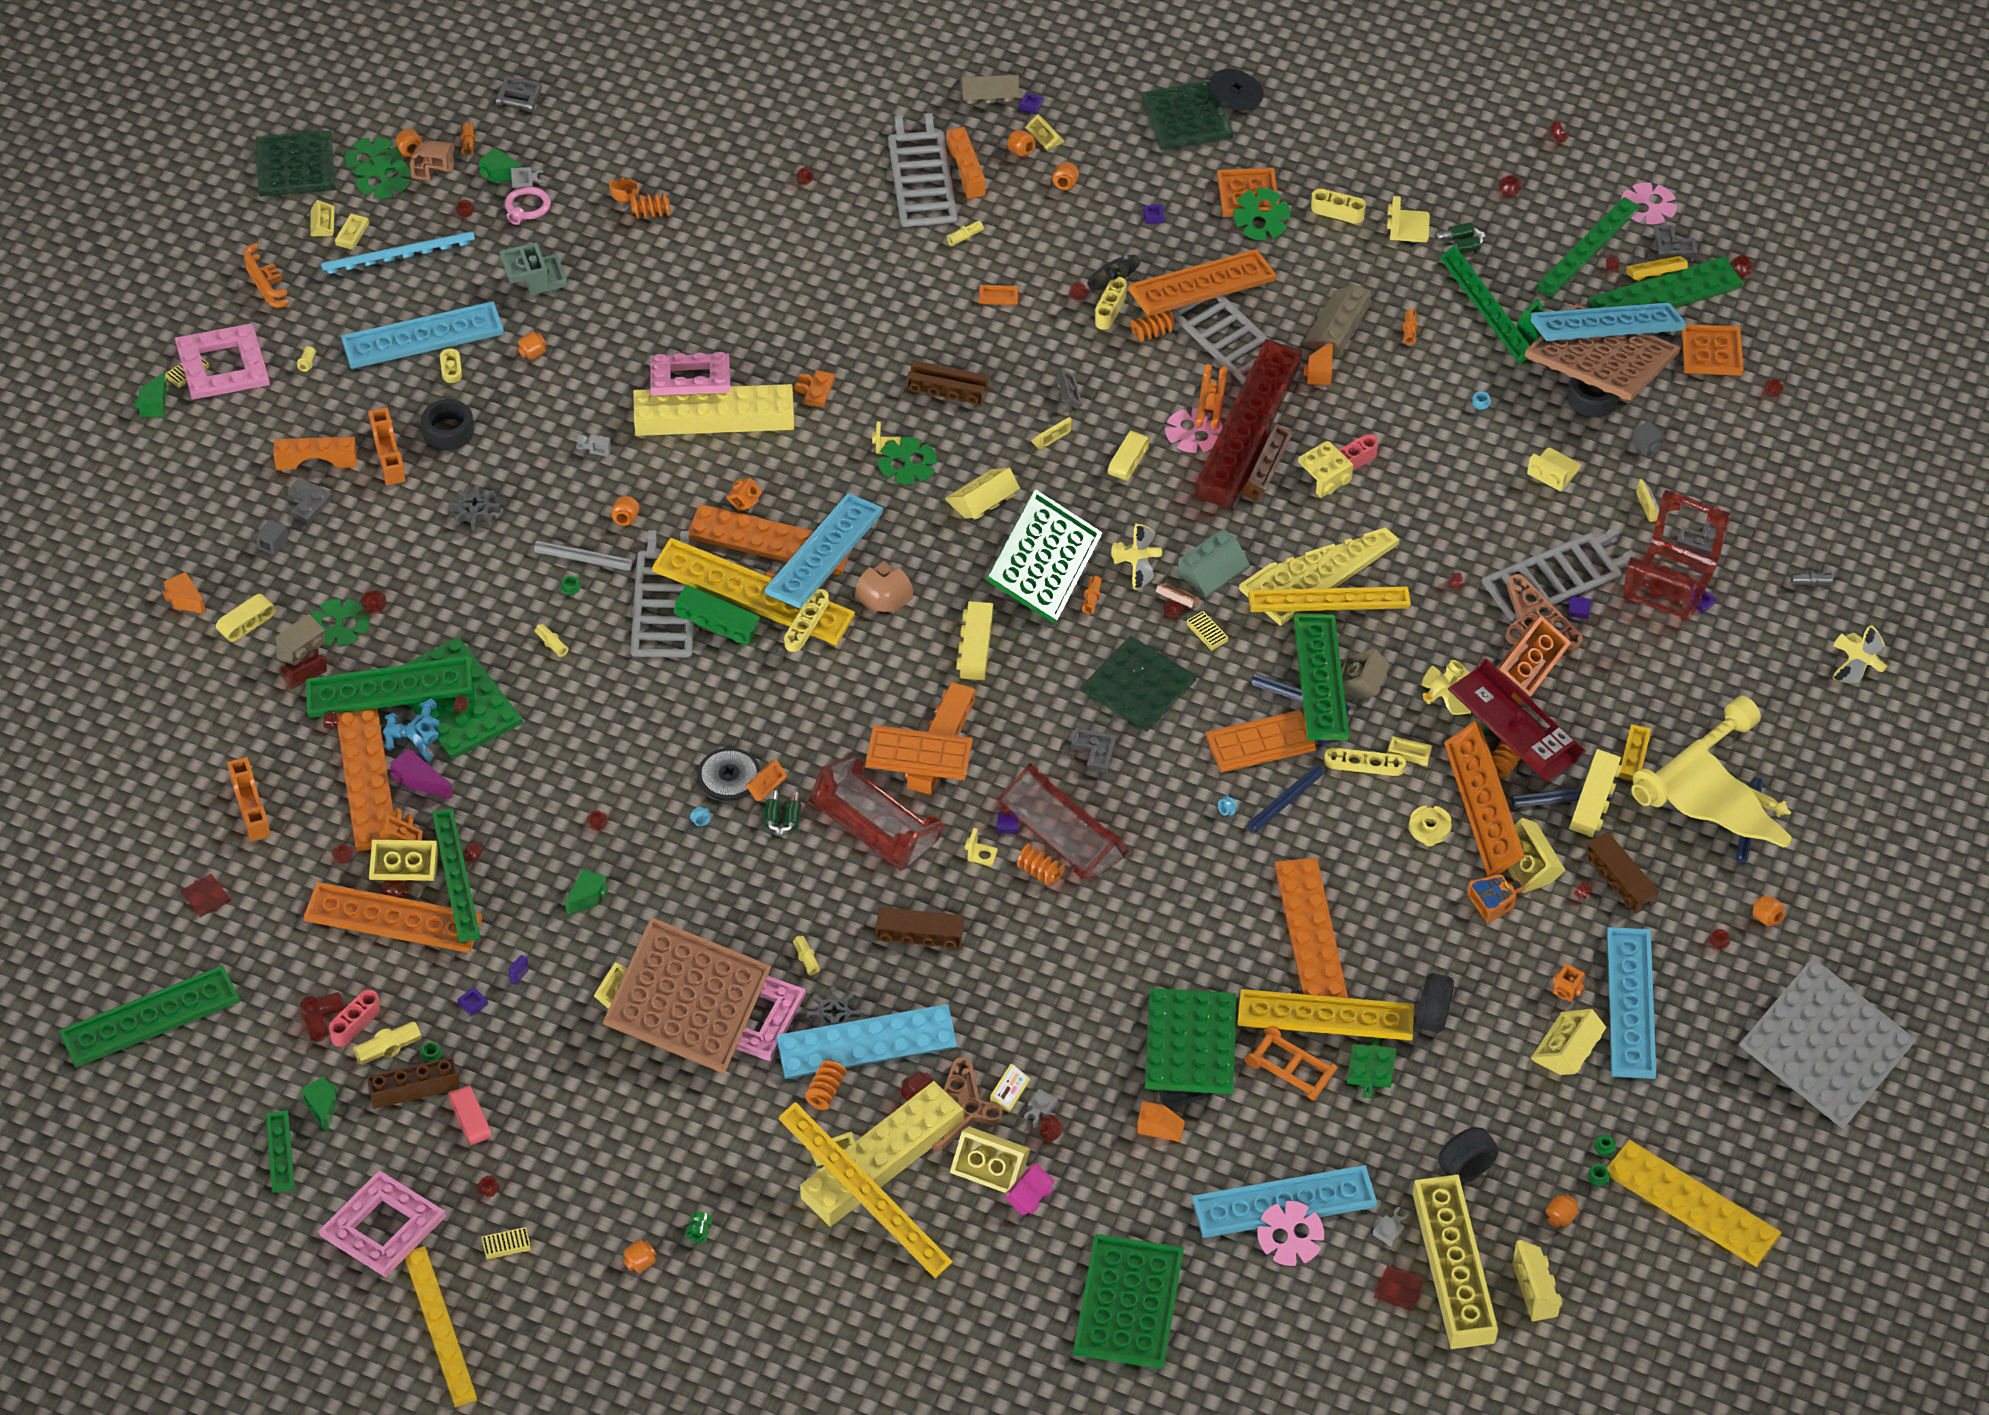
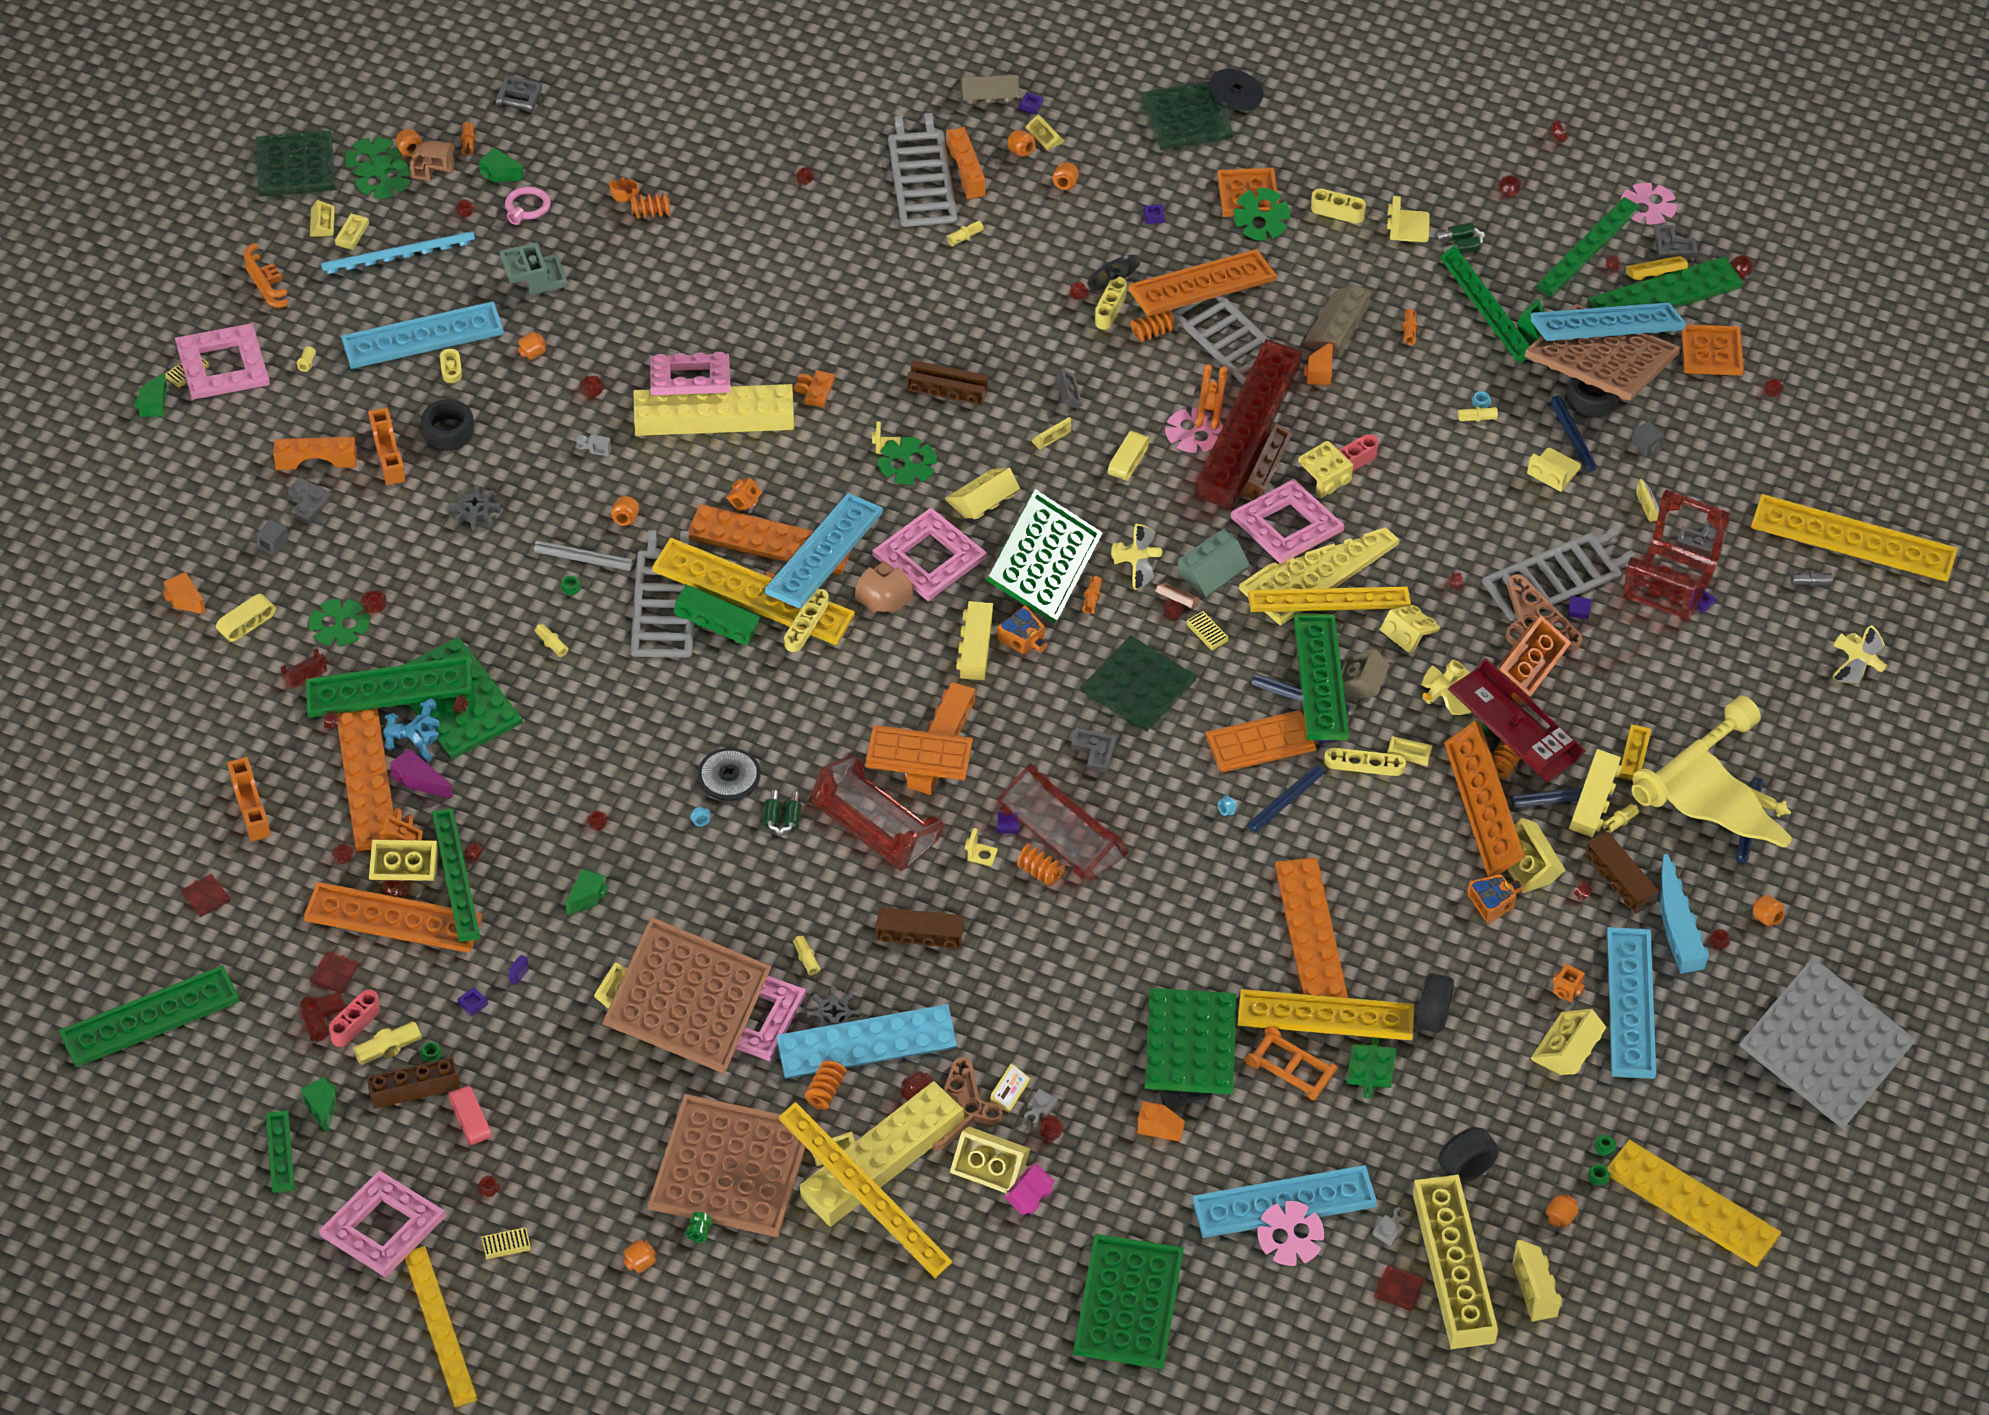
(299, 639): dark tan slope -> none
(334, 972): none -> clear red piece
(524, 176): light grey plate -> none
(591, 386): none -> clear red plate
(729, 1165): none -> nougat plate
(766, 780): orange plate -> none
(930, 523): none -> bright pink plate
(998, 294): orange tile -> none
(1022, 632): none -> torso
(1322, 527): none -> bright pink plate
(1407, 626): none -> light yellow bracket
(1426, 834): light yellow plate -> none
(1478, 414): none -> light yellow axle
(1573, 433): none -> dark blue axle
(1620, 818): none -> light yellow axle
(1680, 922): none -> medium azure slope
(1854, 538): none -> yellow plate

